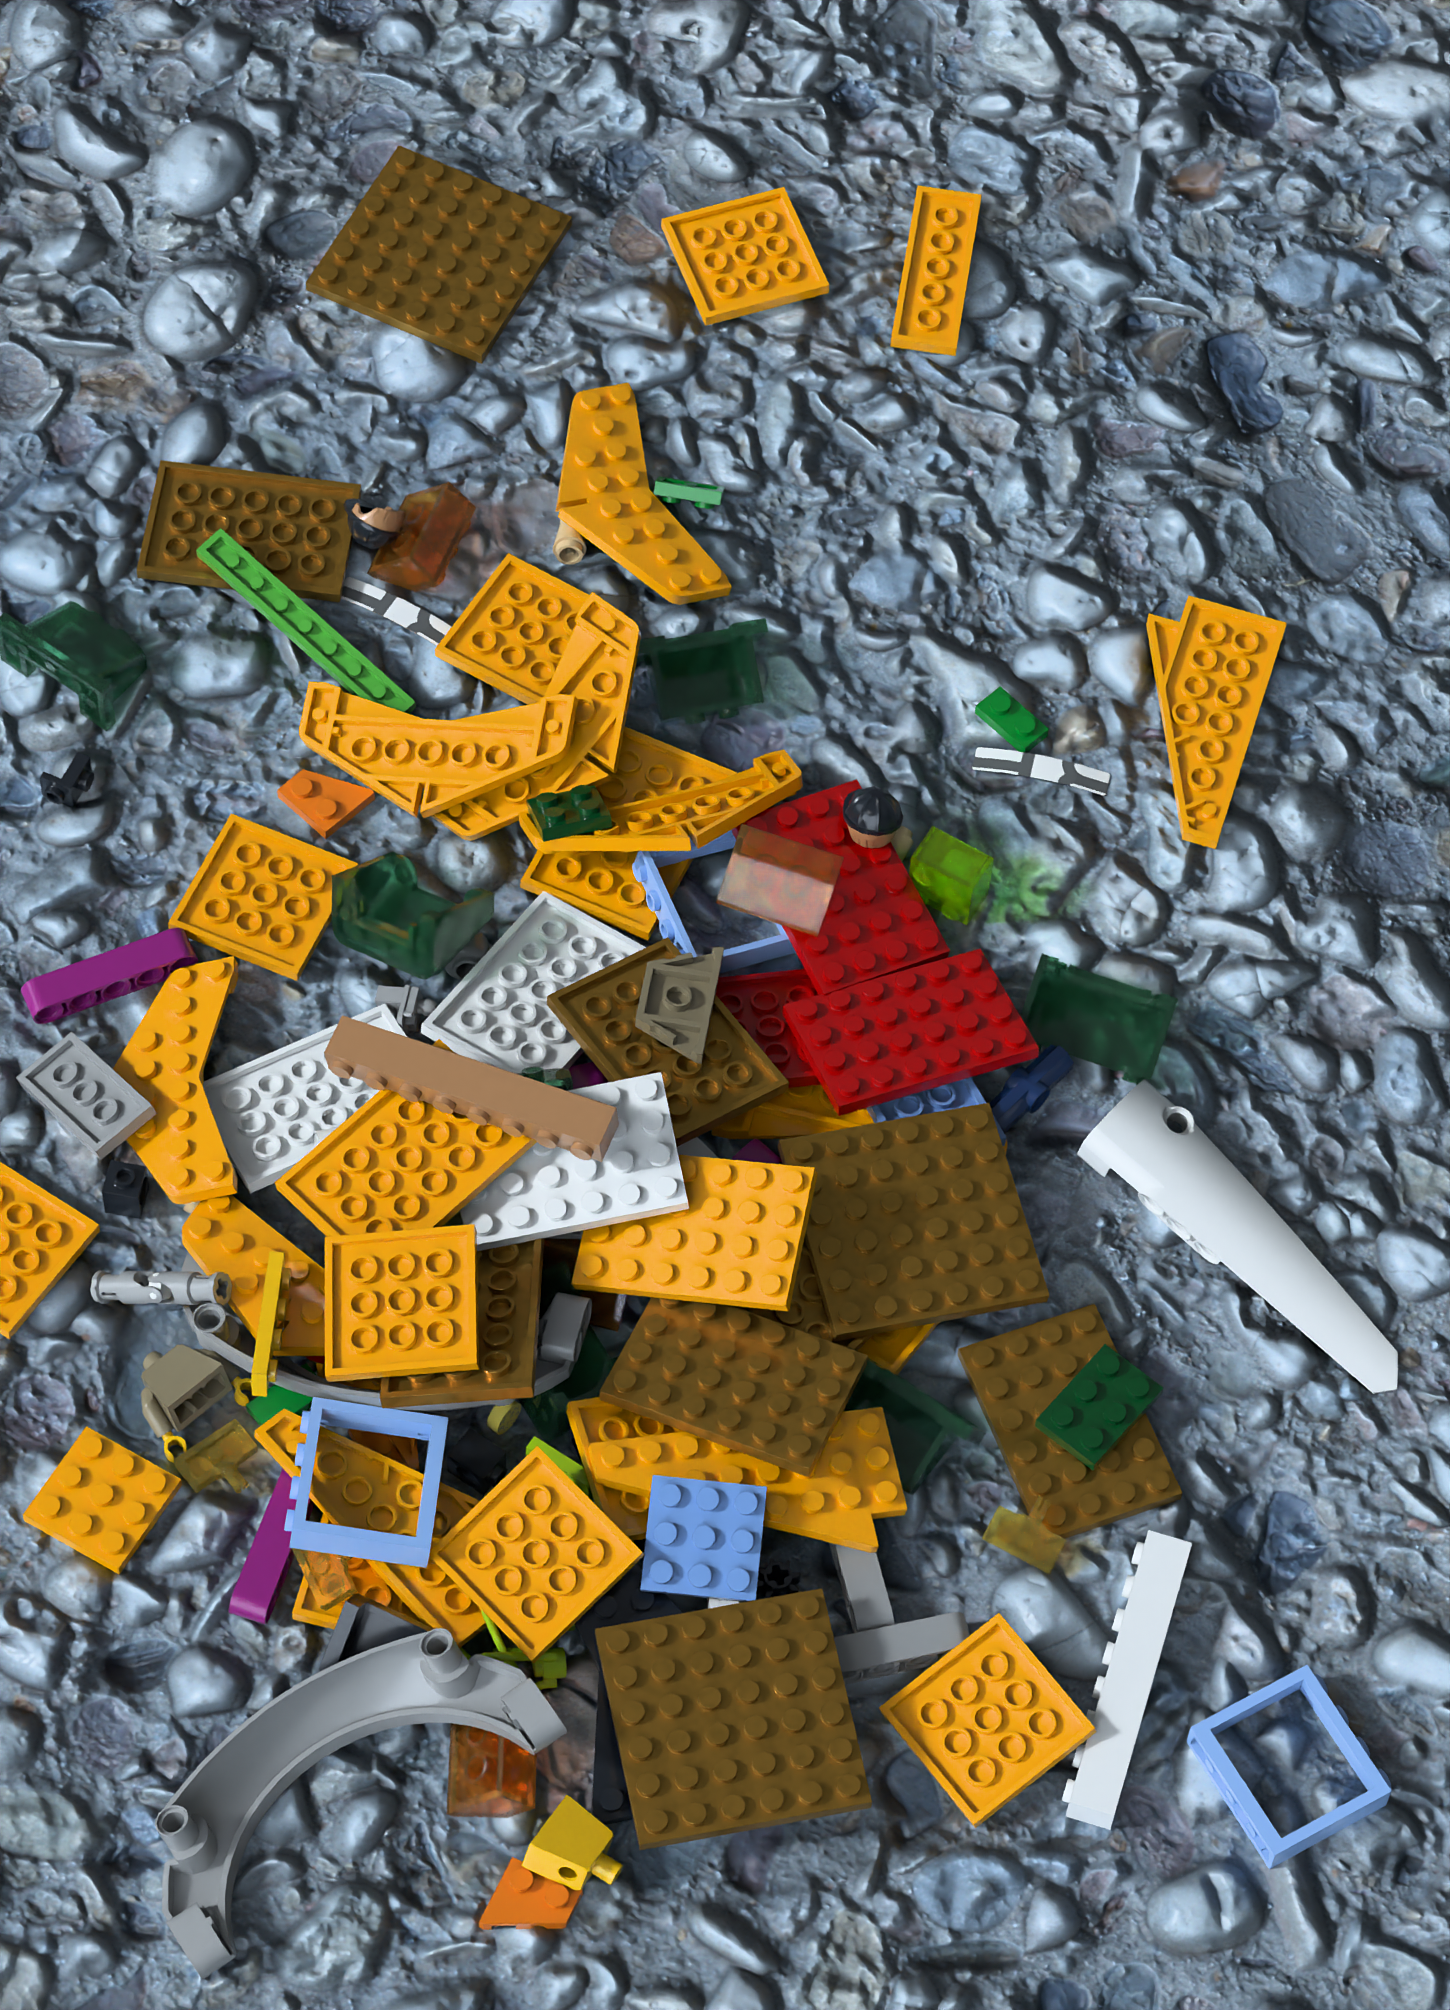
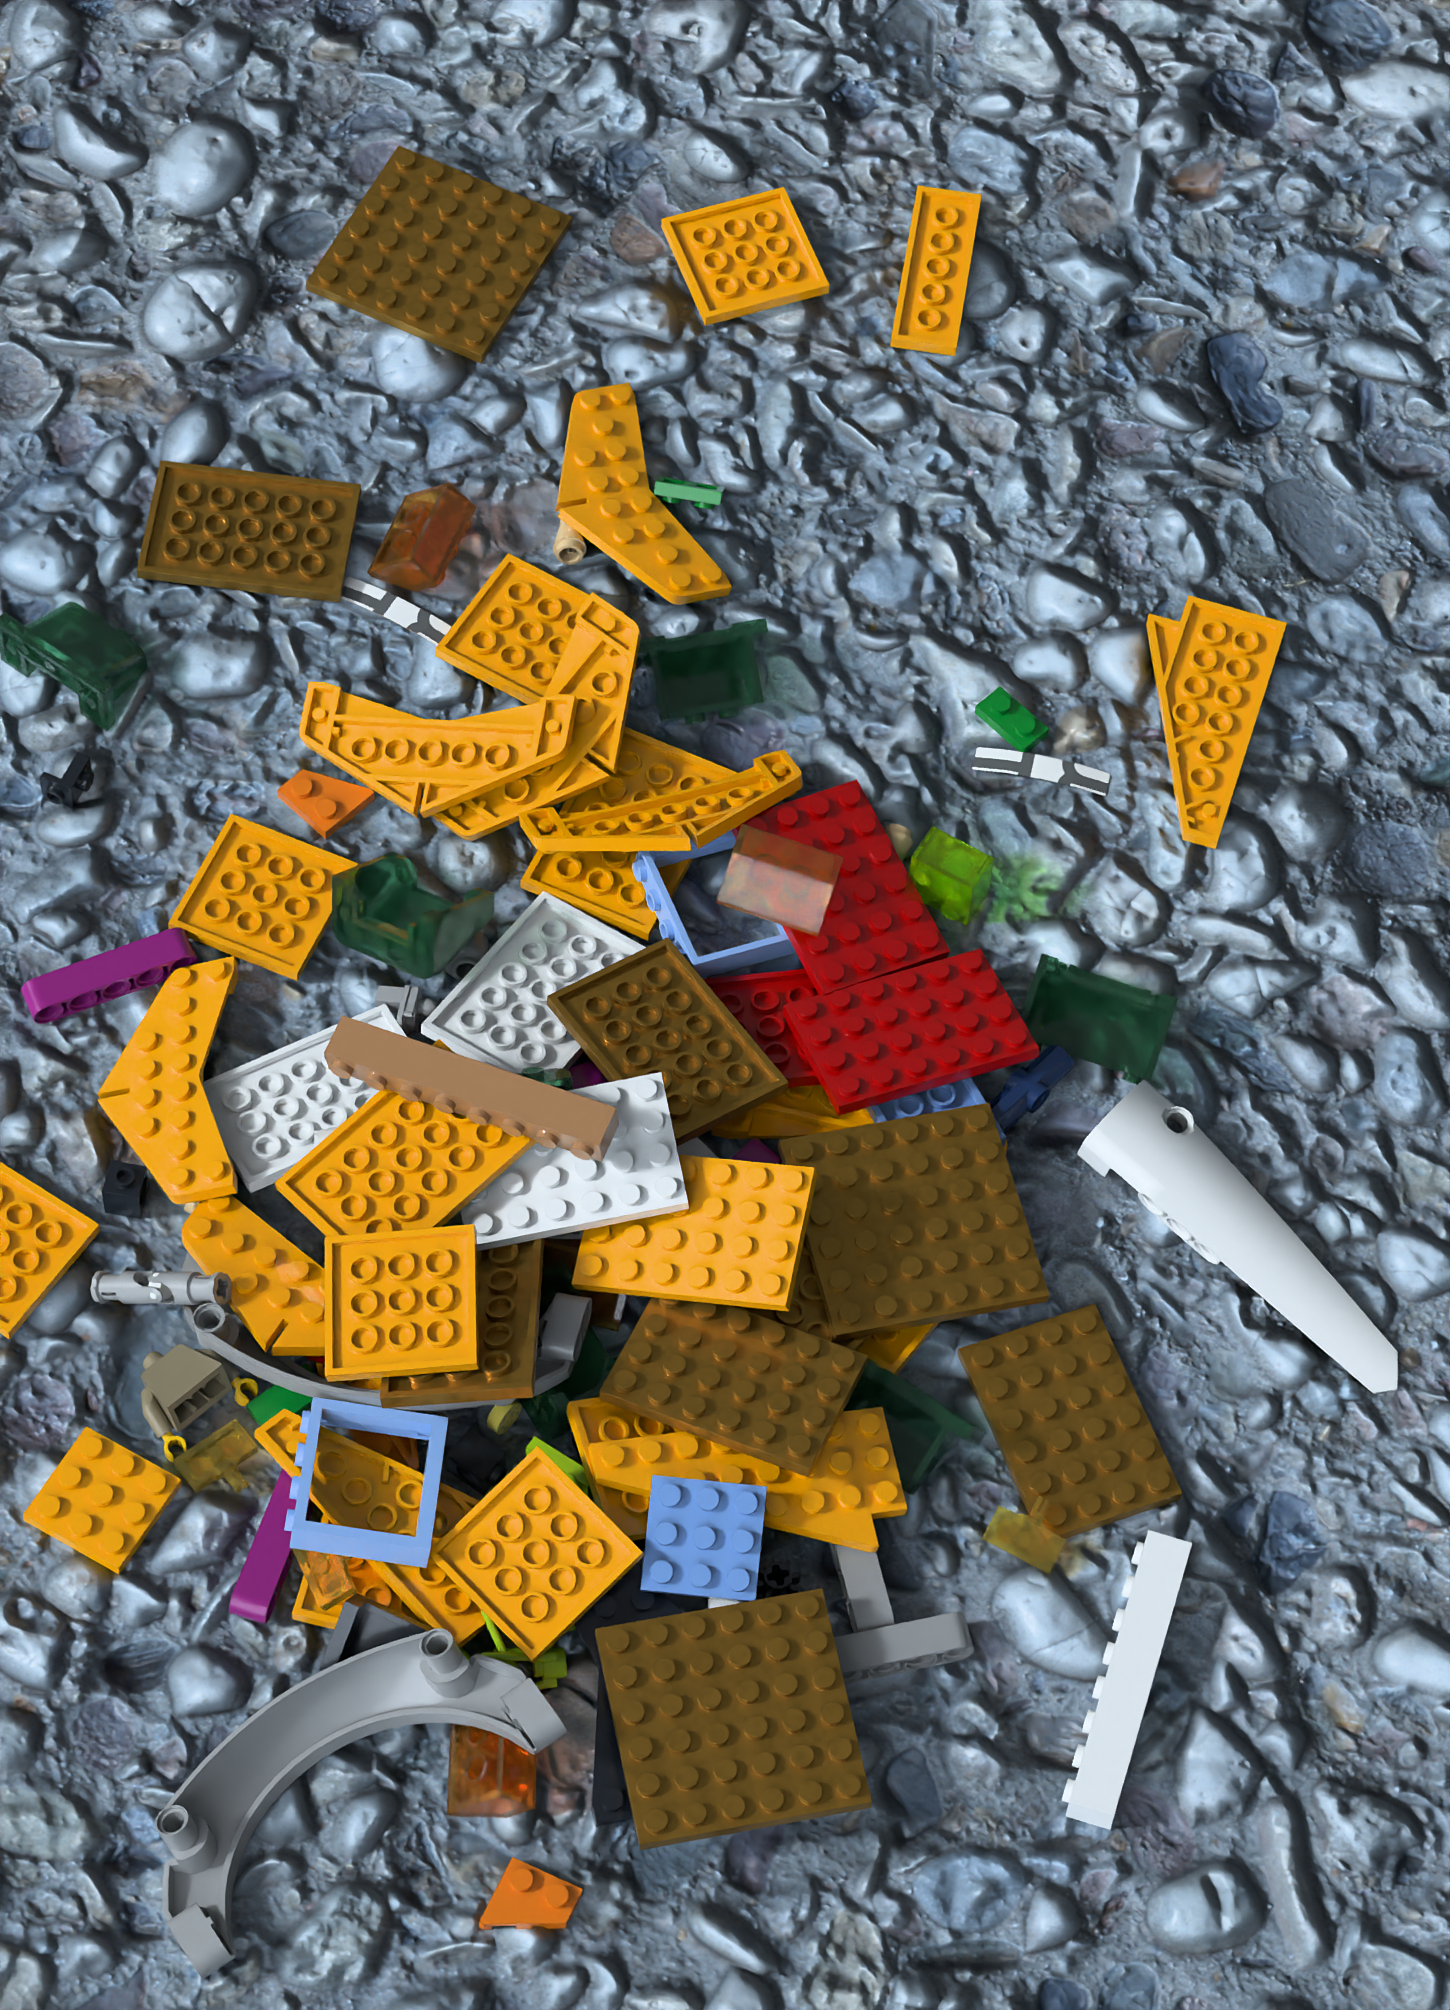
(86, 1095): light grey plate -> none
(268, 1335): yellow plate -> none
(301, 623): bright green plate -> none
(373, 525): piece -> none
(569, 812): dark green plate -> none
(572, 1848): yellow torso -> none
(680, 1001): dark tan wing -> none
(872, 816): black piece -> none
(987, 1720): light orange plate -> none
(1099, 1407): dark green plate -> none
(1240, 1799): light blue window -> none

